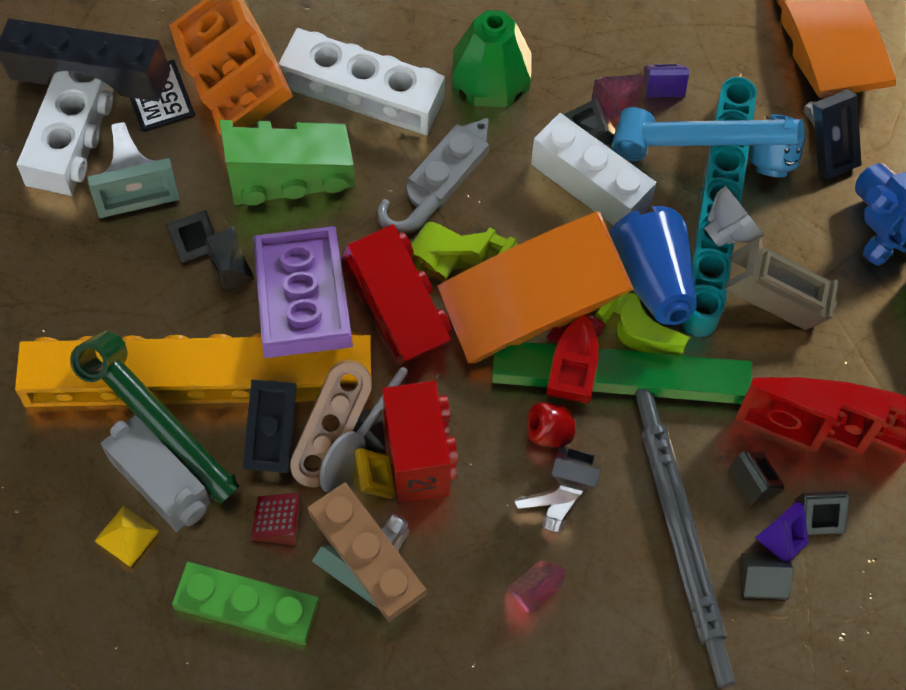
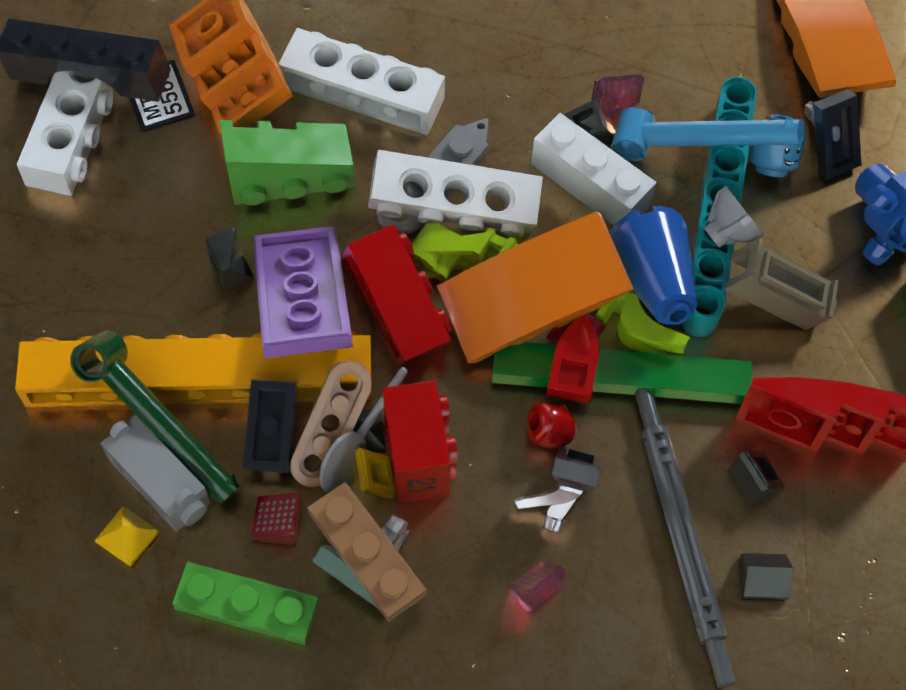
(131, 179): sand green piece -> none
(190, 235): pearl dark grey slope -> none
(492, 61): green cone -> none
(517, 190): none -> white brick
(666, 80): dark purple slope -> none
(786, 533): dark purple slope -> none
(825, 511): pearl dark grey slope -> none

